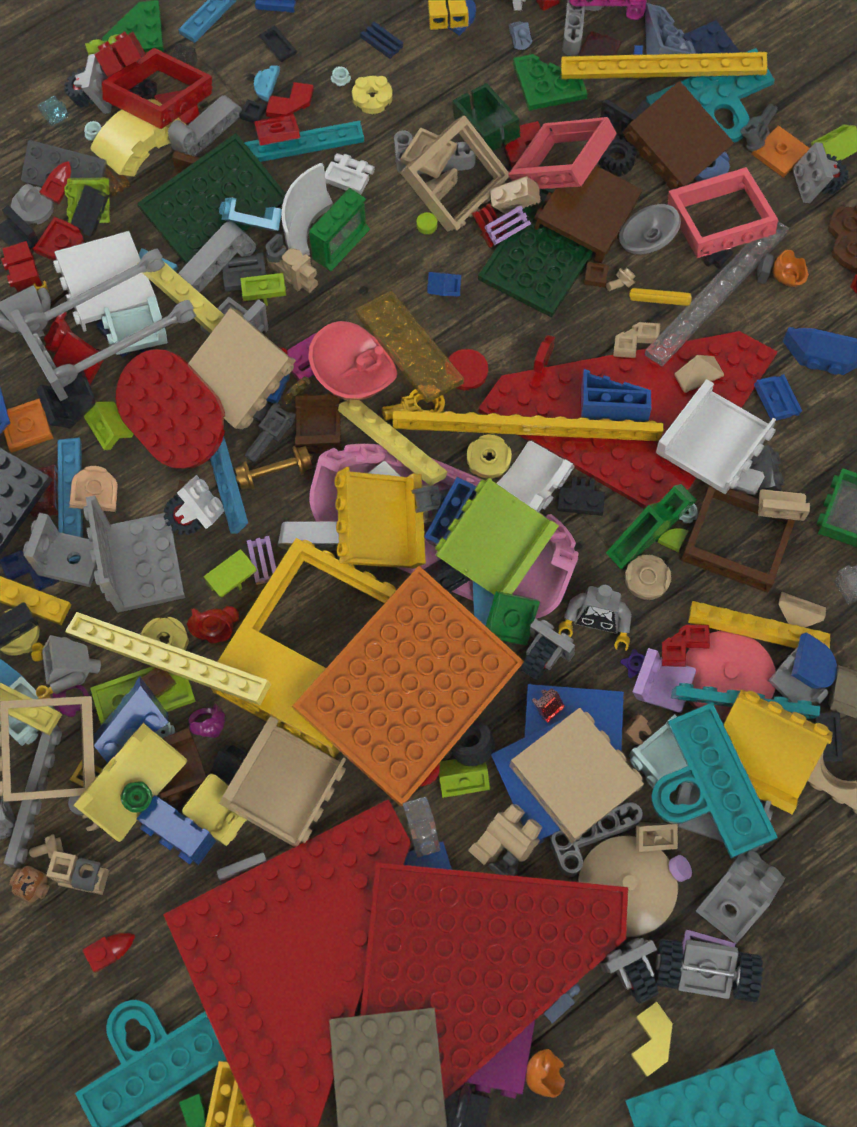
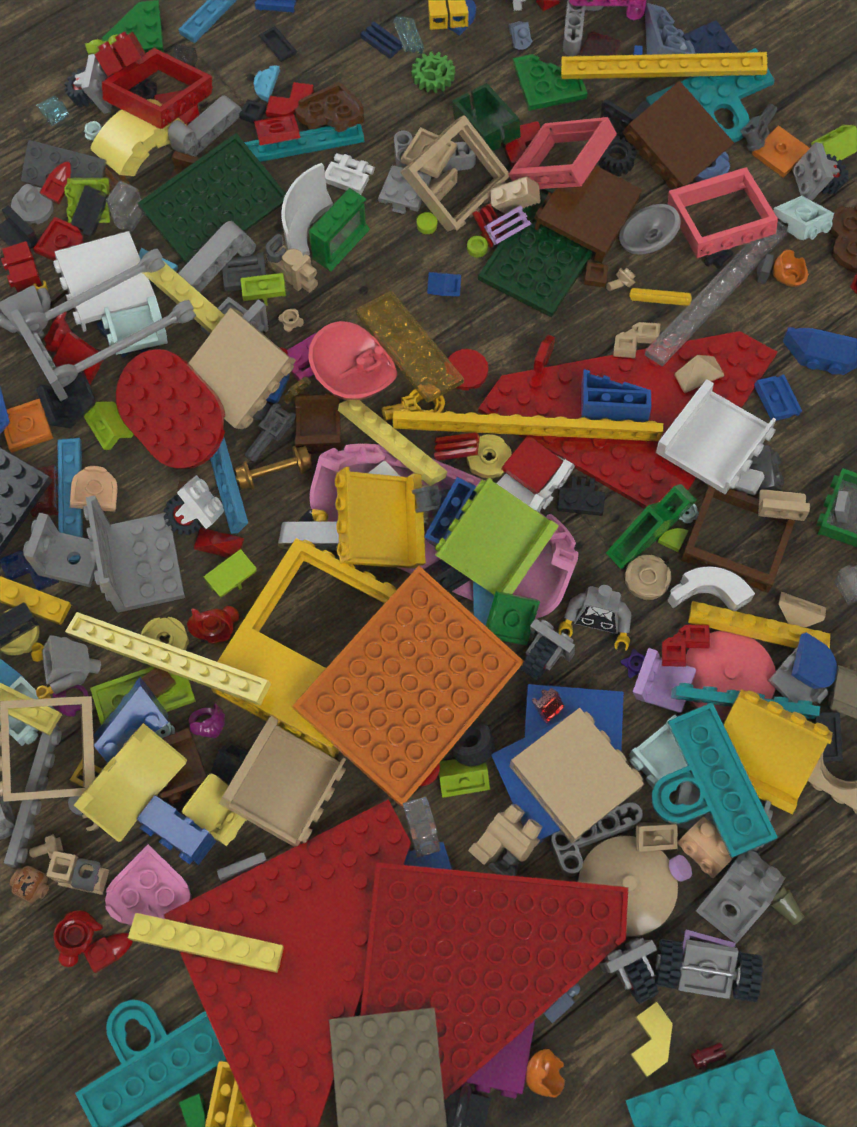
(74, 936): none -> red hair
(124, 206): none -> clear piece
(139, 789): green plate -> none
(146, 887): none -> bright pink plate
(206, 942): none -> light yellow plate
(218, 543): none -> red slope
(259, 542): lavender tile -> none
(270, 221): medium azure panel -> none
(290, 314): none -> tan plate
(314, 515): none -> arm
(332, 107): none -> reddish brown plate
(340, 76): light aqua plate -> none
(372, 84): light yellow plate -> none
(399, 192): none -> light grey piece
(407, 34): none -> clear light blue tile
(433, 72): none -> bright green gear
(457, 443): none -> red tile
(477, 246): none -> lime tile
(532, 465): none -> red tile
(633, 727): medium nougat tile -> none
(705, 847): none -> light nougat bracket
(708, 1055): none -> dark red pin
(716, 581): none -> white arch
(787, 906): none -> olive cone
(804, 218): none -> light aqua plate
(842, 506): none -> light grey tile

